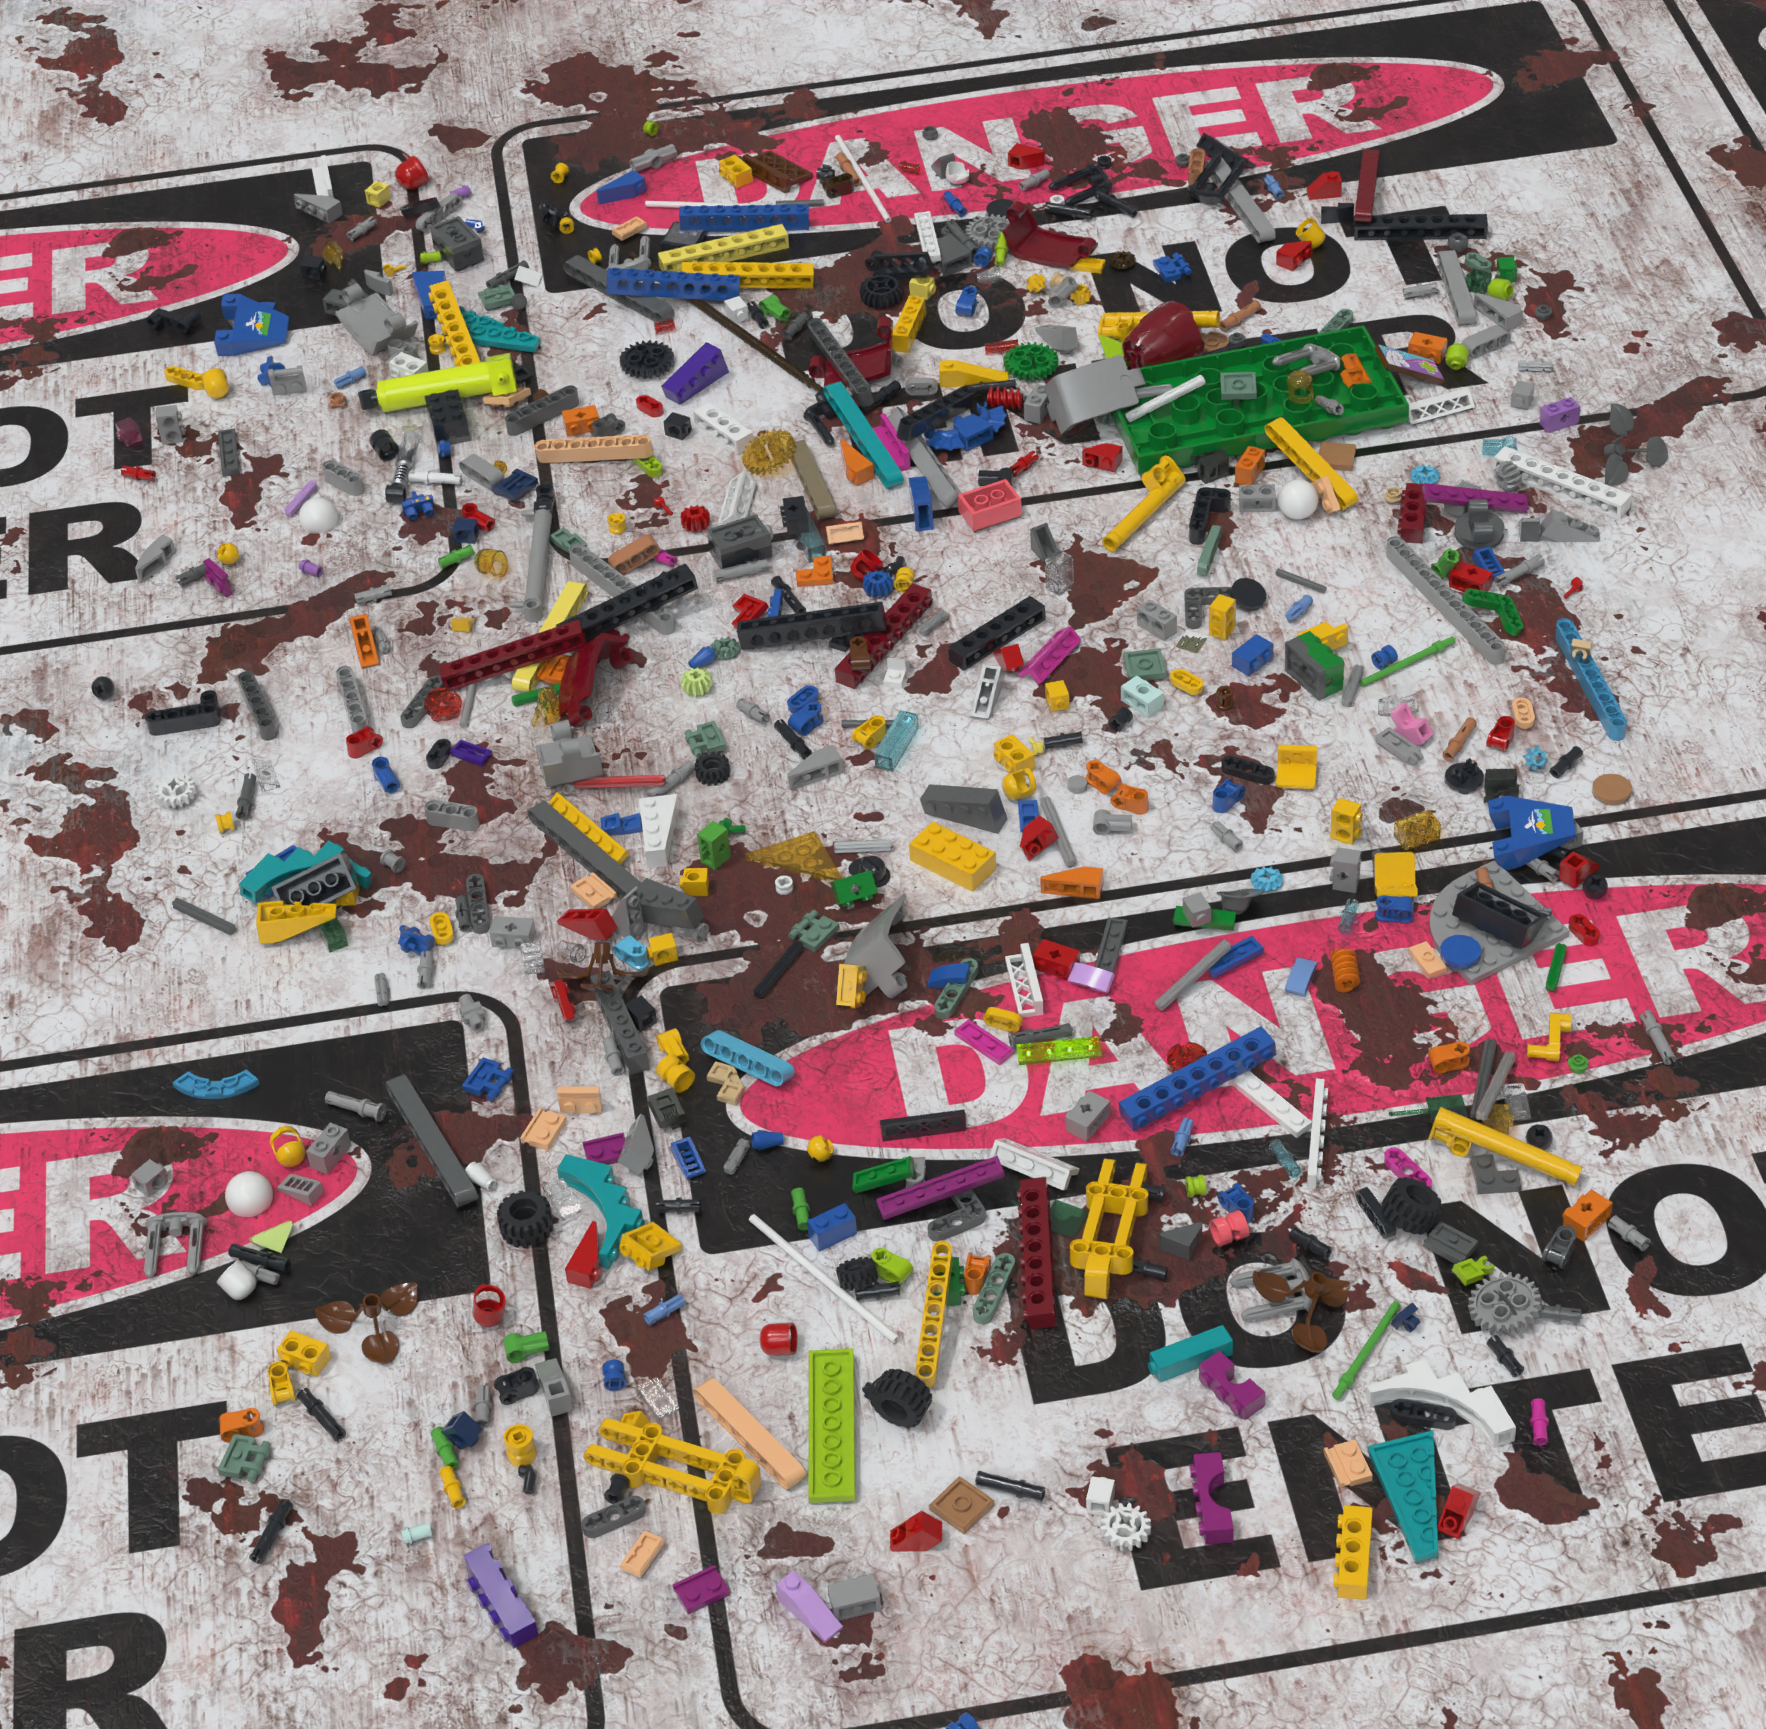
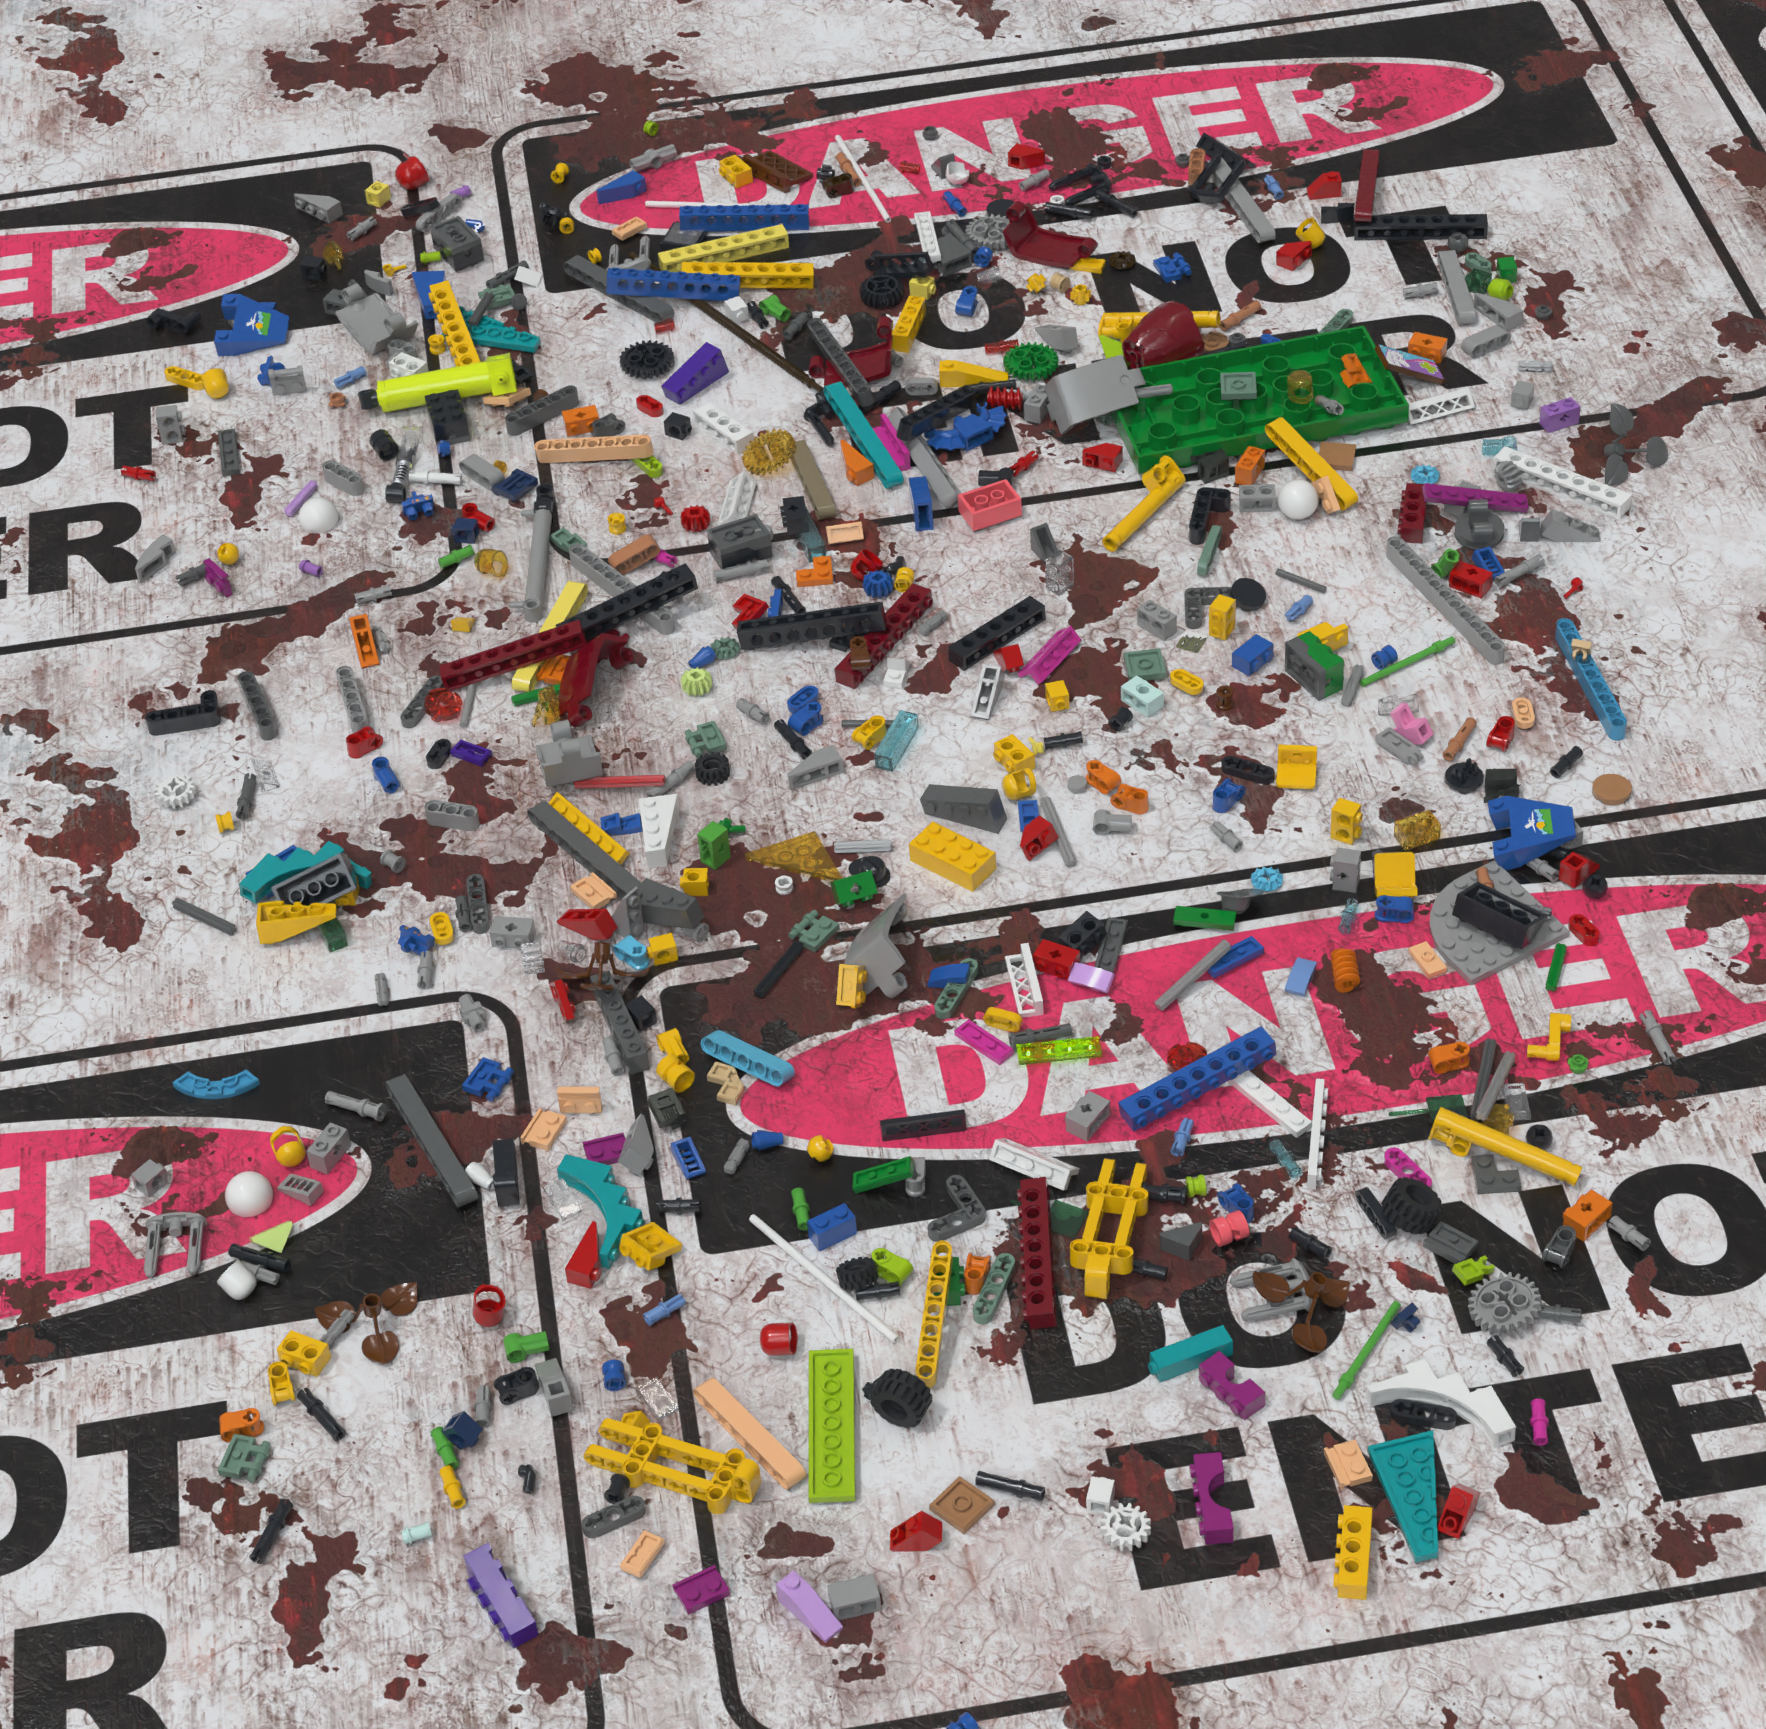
(103, 687): black piece -> none
(128, 431): clear pink brick -> none
(322, 179): white fence -> none
(337, 1327): none -> light grey axle
(480, 309): none -> dark grey axle
(506, 1172): none -> black beam
(520, 1445): yellow wheel -> none
(526, 1231): black tyre -> none
(819, 202): dark grey bar -> none
(940, 1187): magenta plate -> none
(1001, 250): lime pin -> none
(1062, 291): light grey piece -> none
(1076, 882): orange slope -> none
(1085, 932): none -> black brick
(1165, 398): white axle -> none
(1175, 1194): none -> black bush
(1196, 910): light grey brick -> none
(1322, 358): light grey piece -> none
(1393, 495): tan plate -> none
(1457, 356): lime head -> none
(1460, 951): blue tile -> none
(1501, 603): green beam -> none
(1529, 757): medium azure gear -> none

